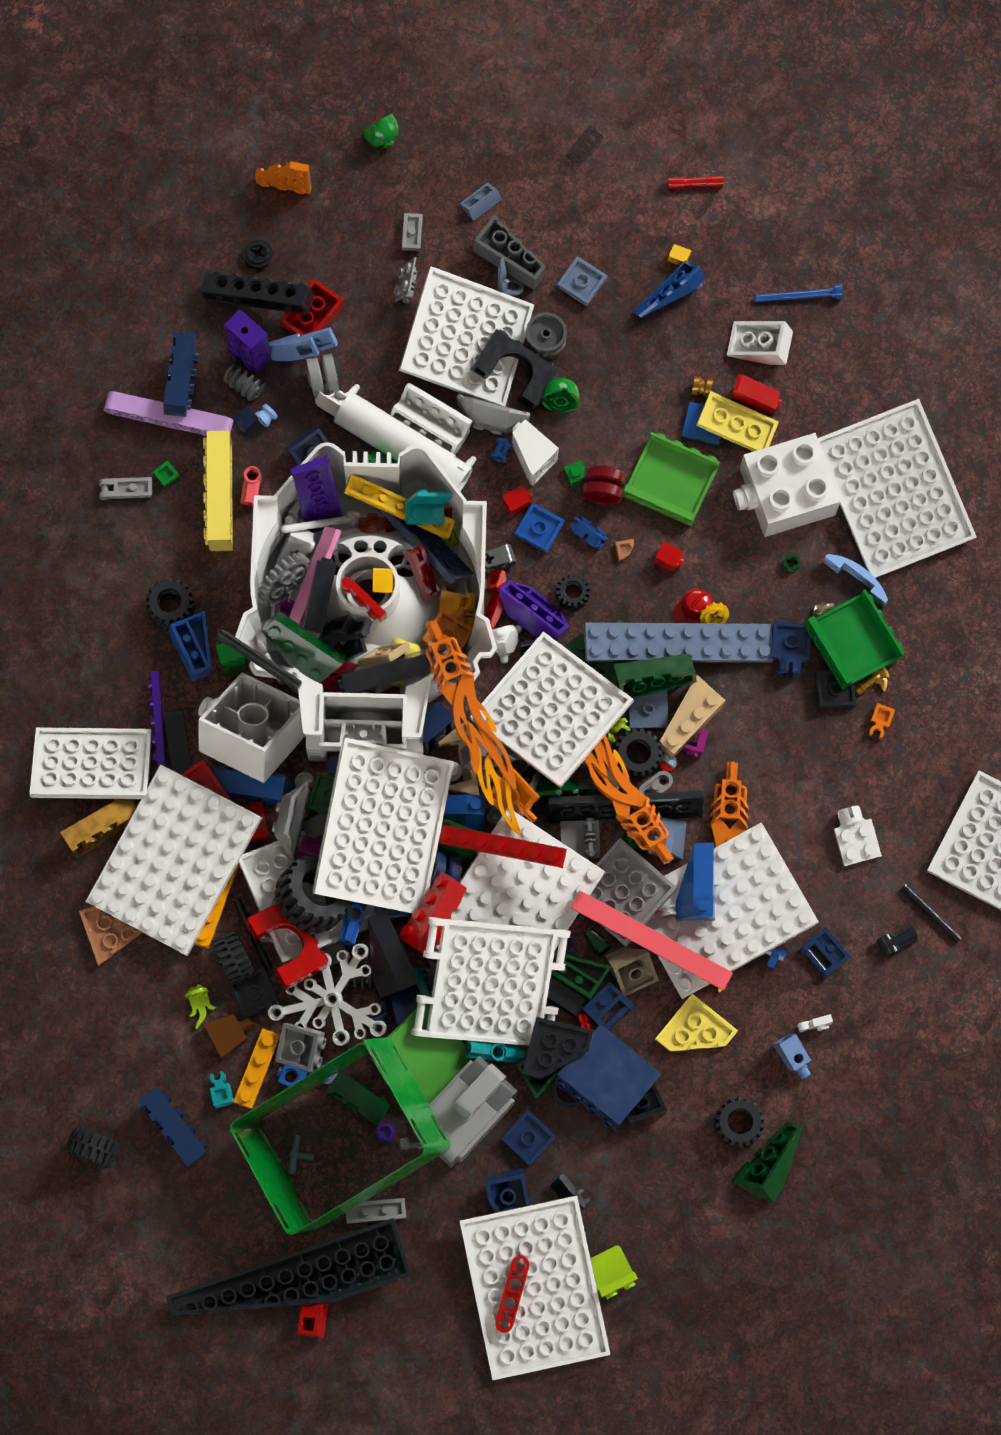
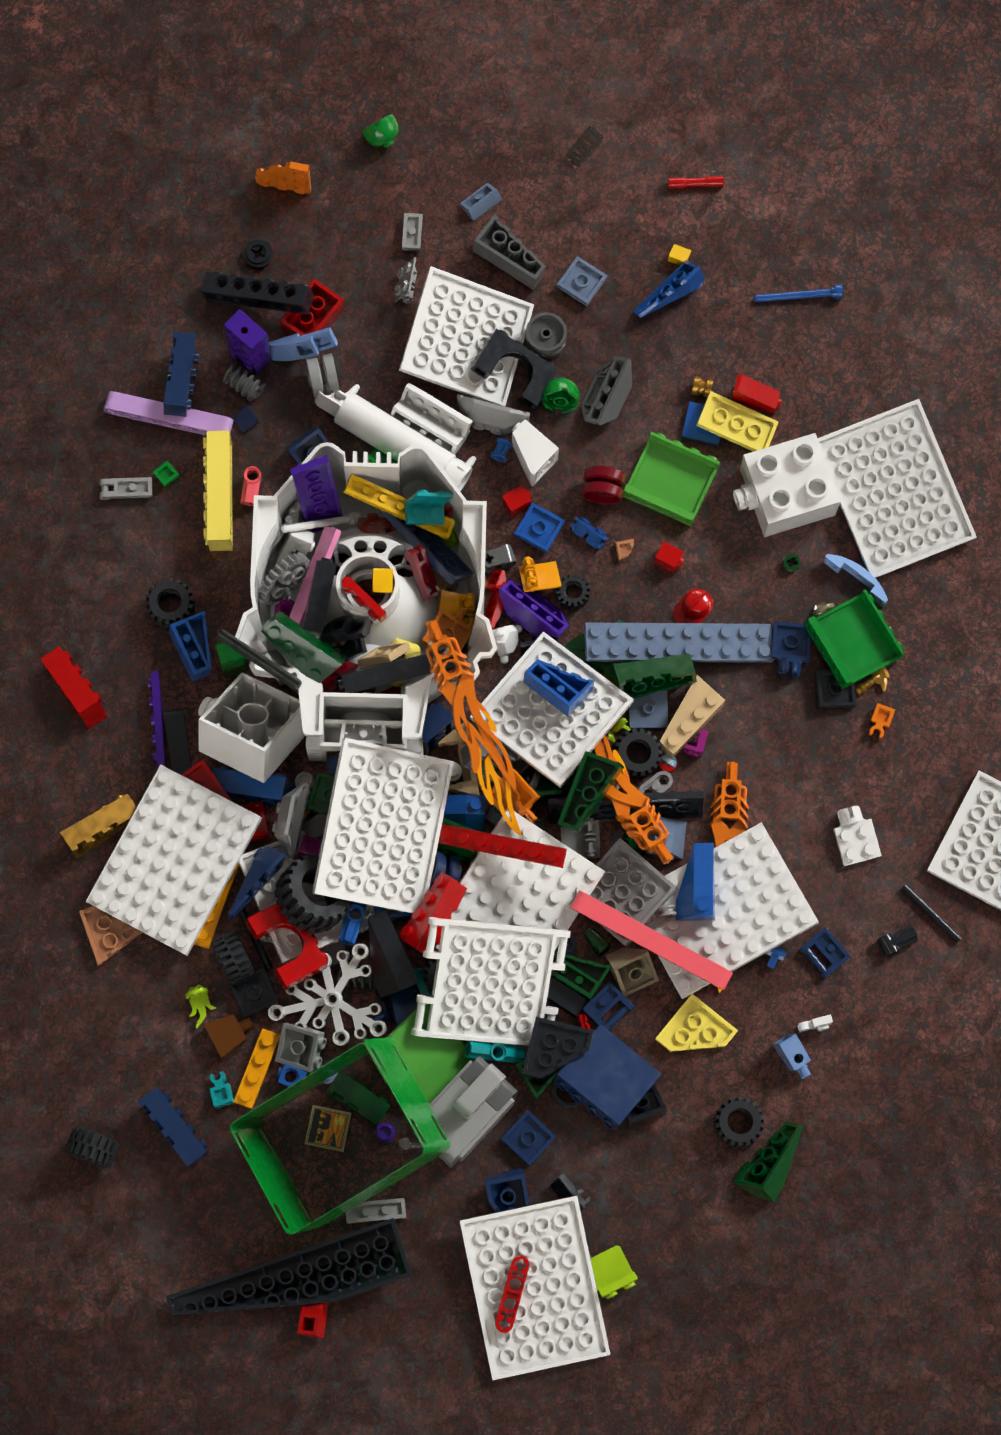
(74, 686): none -> red wedge
(91, 763): white plate -> none
(263, 868): none -> dark blue wedge
(266, 415): light blue wheel -> none
(295, 1155): sand blue piece -> none
(328, 1128): none -> tile
(503, 282): sand blue piece -> none
(539, 576): none -> light orange hinge
(558, 687): none -> blue wedge
(575, 472): green plate -> none
(588, 789): none -> dark green wedge
(608, 391): none -> dark grey wedge
(722, 611): yellow gear -> none
(760, 341): white slope -> none

